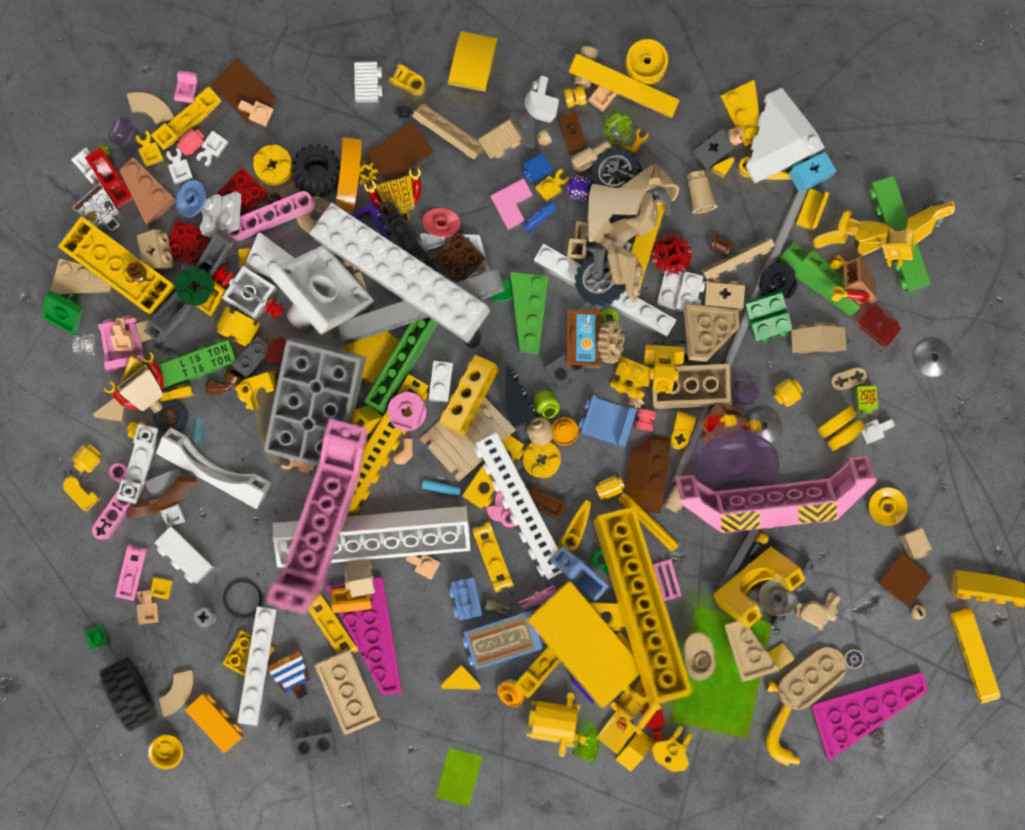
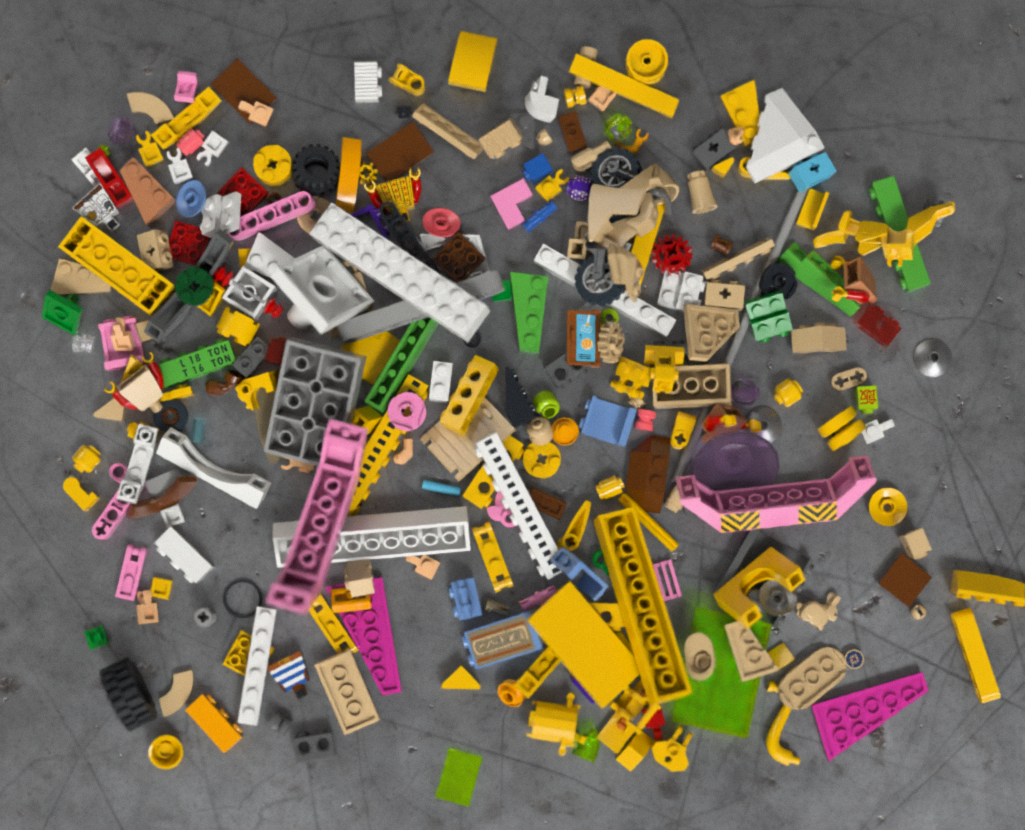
(134, 266): reddish brown bush -> none
(760, 539): arm -> none

